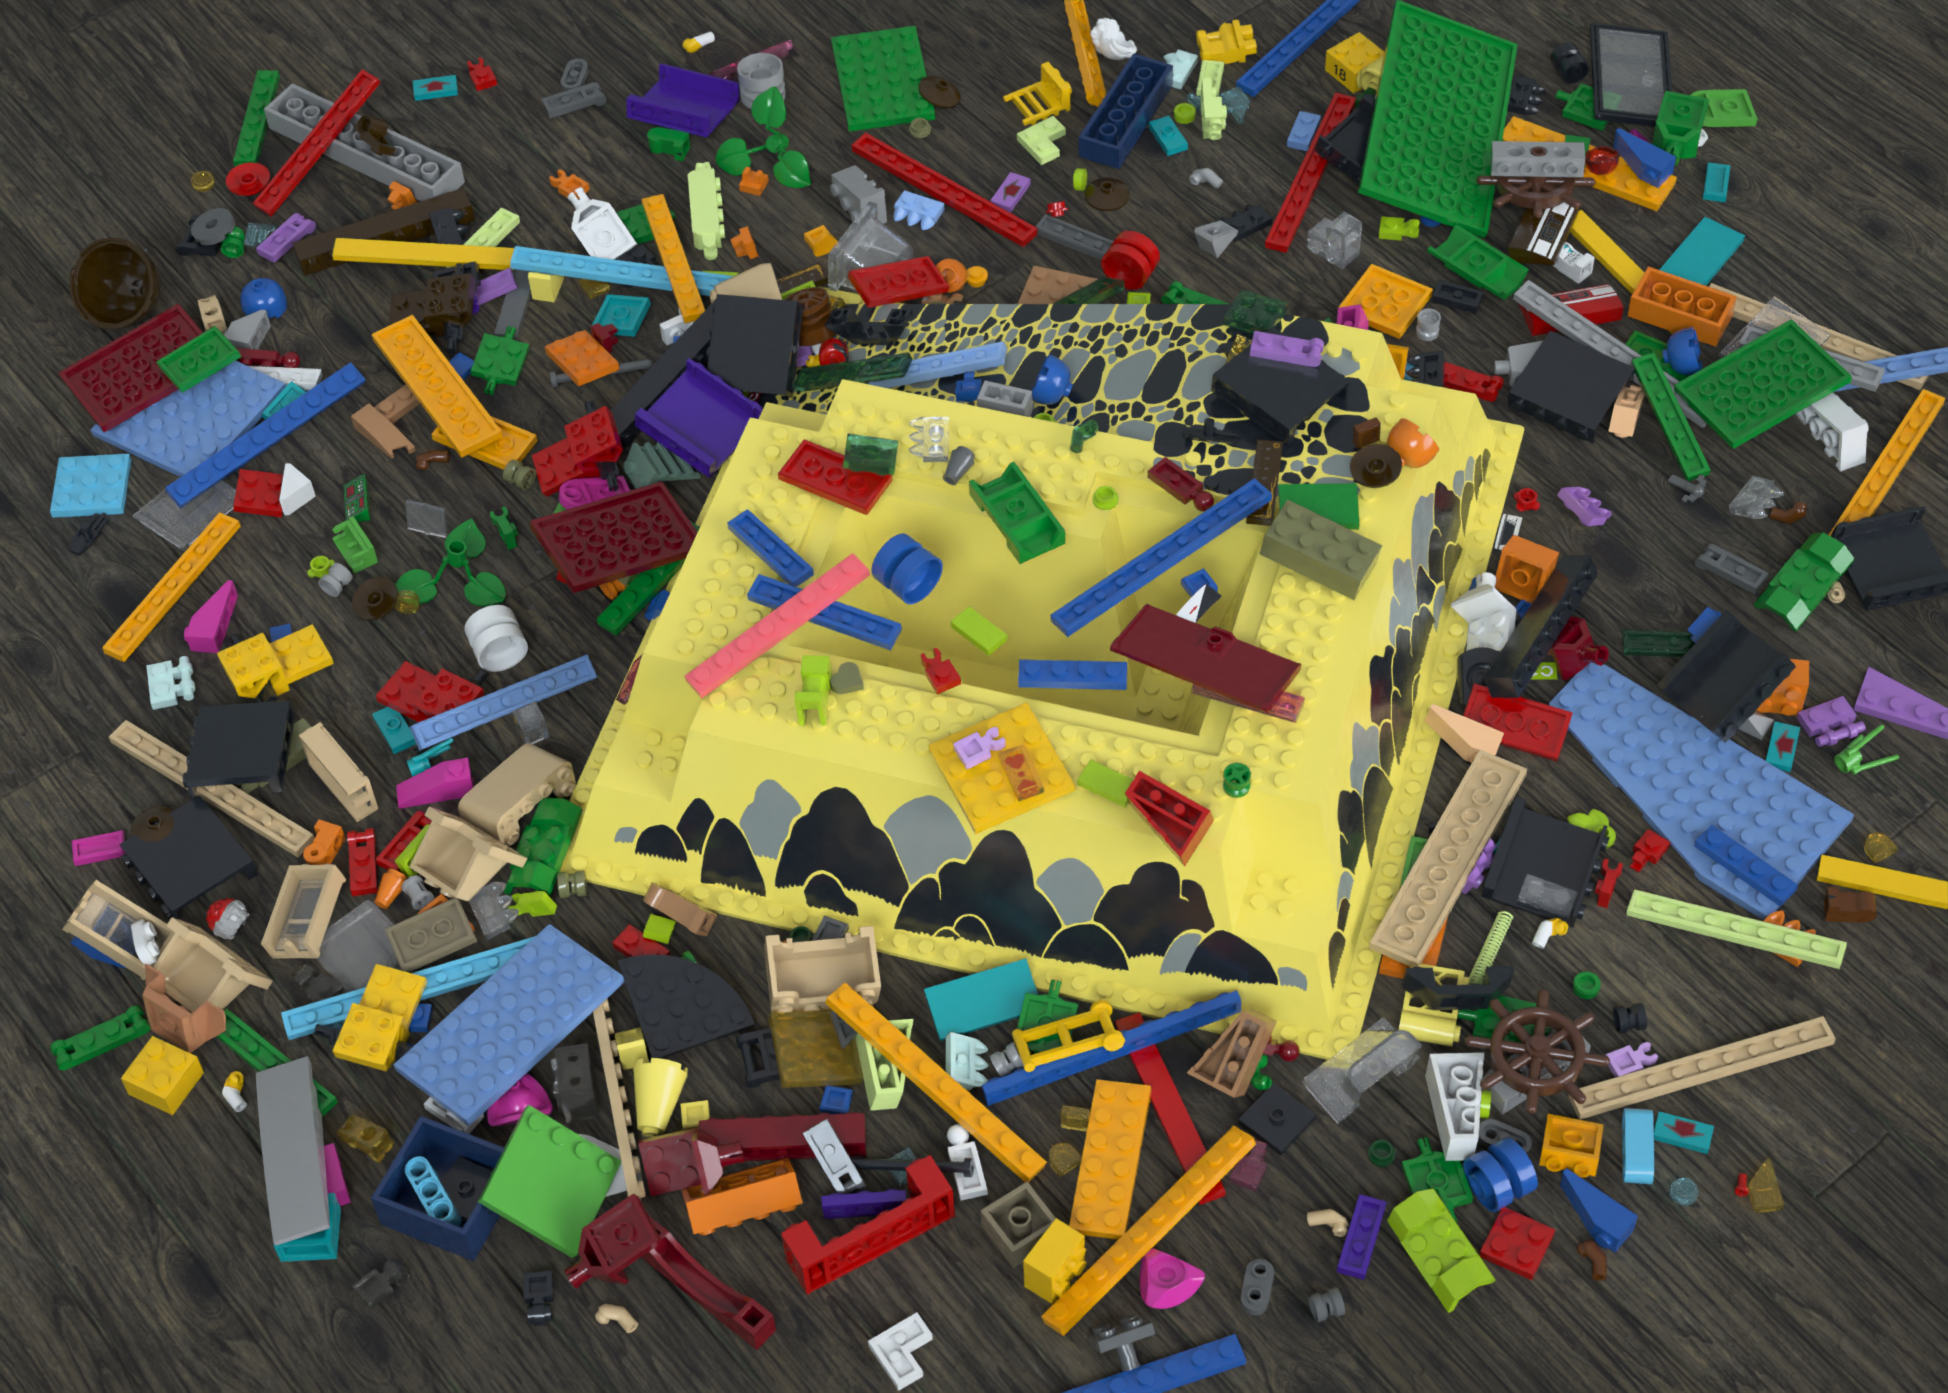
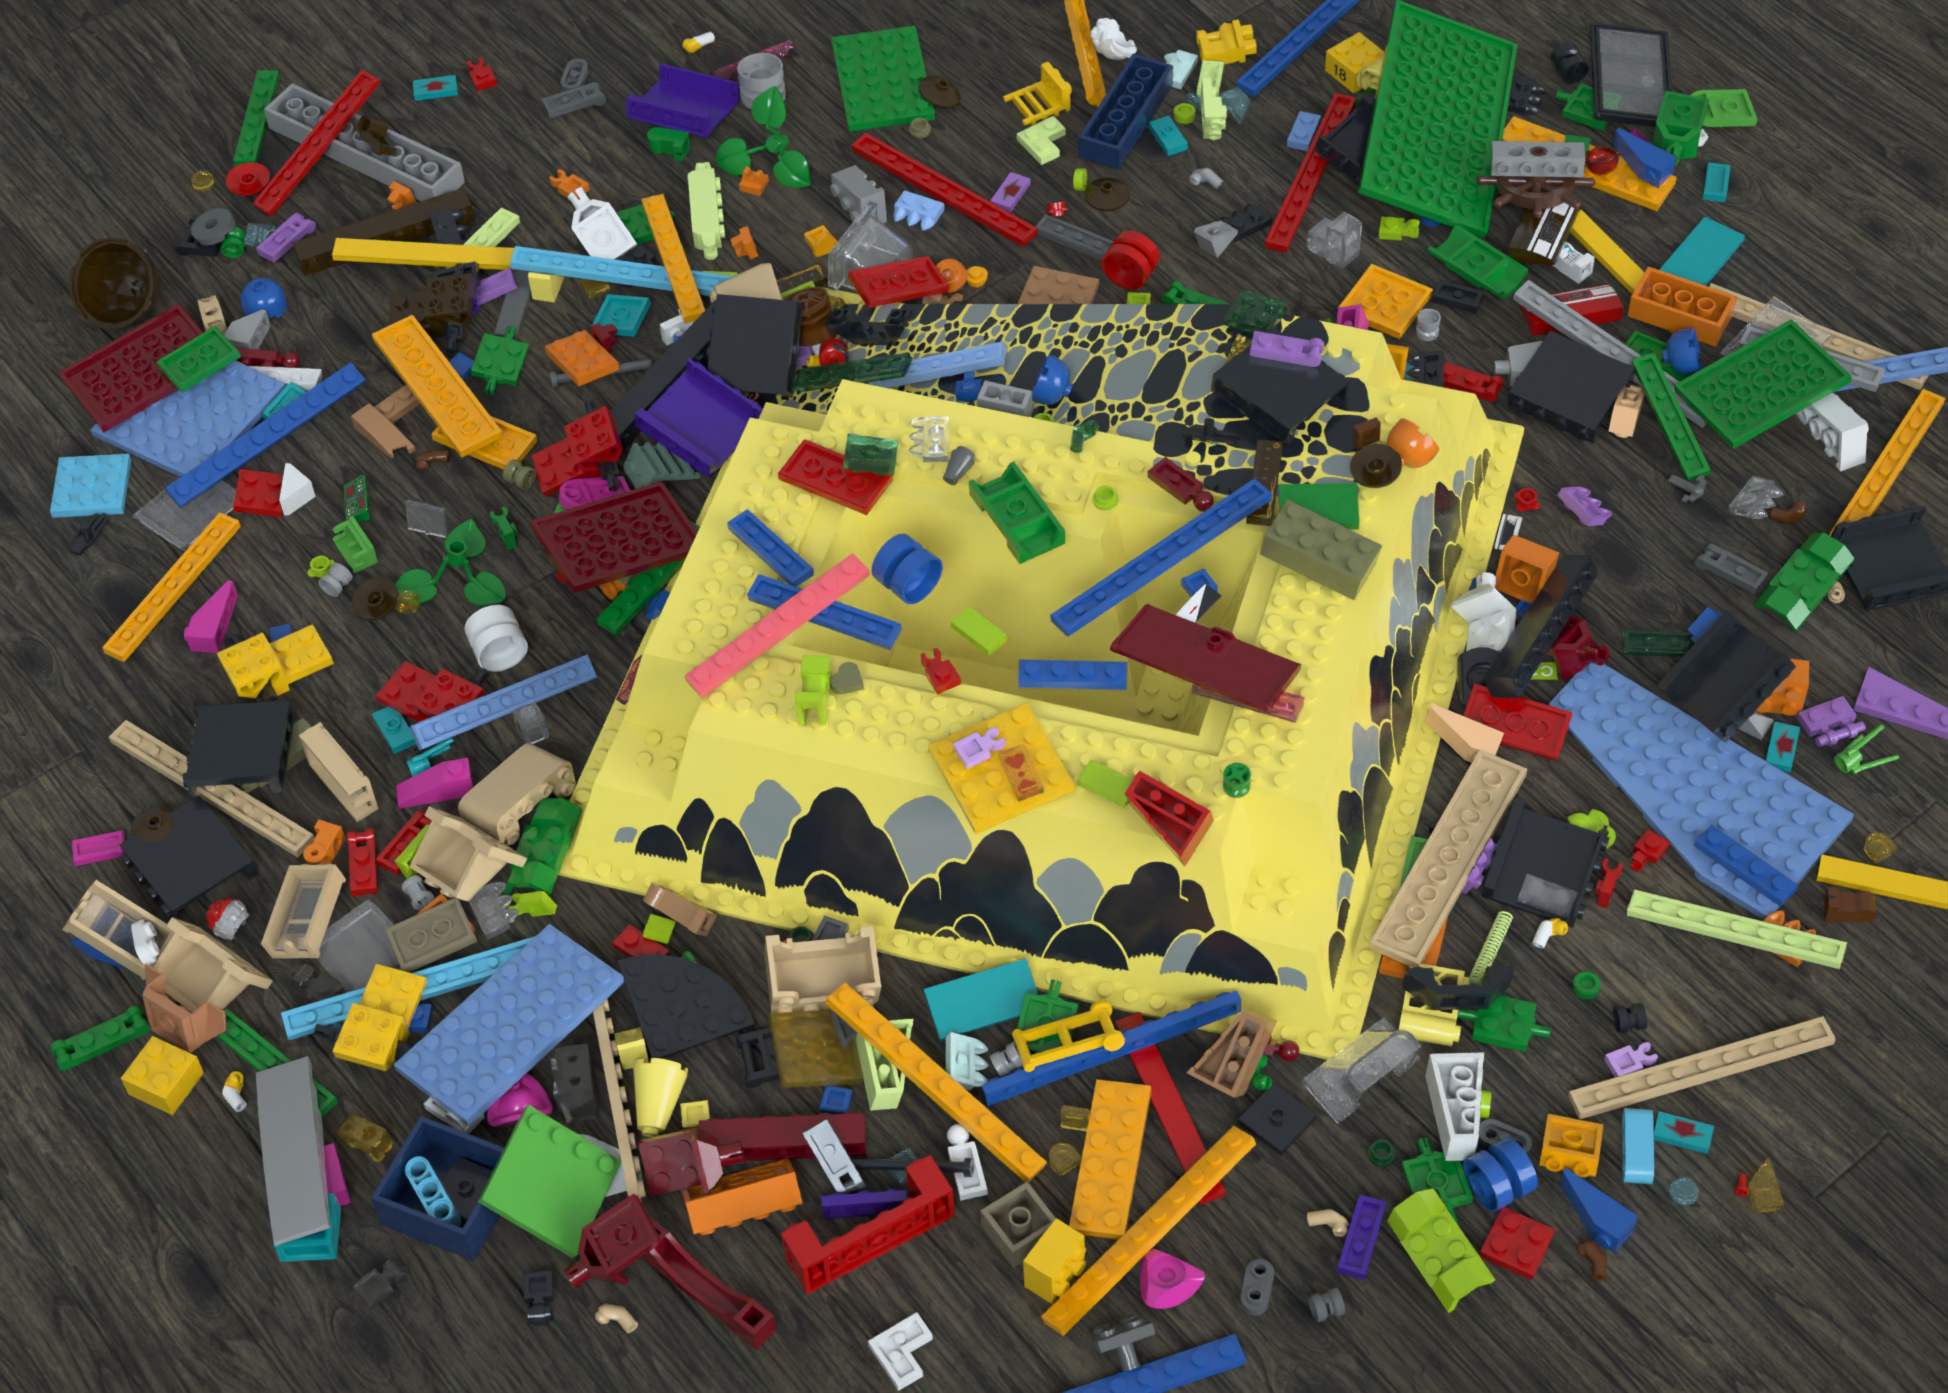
(162, 682): light aqua plate -> none
(389, 888): orange cone -> none
(578, 883): olive wheel -> none
(1094, 292): clear green plate -> none
(1250, 1168): clear pink plate -> none
(1543, 1063): reddish brown brick -> none

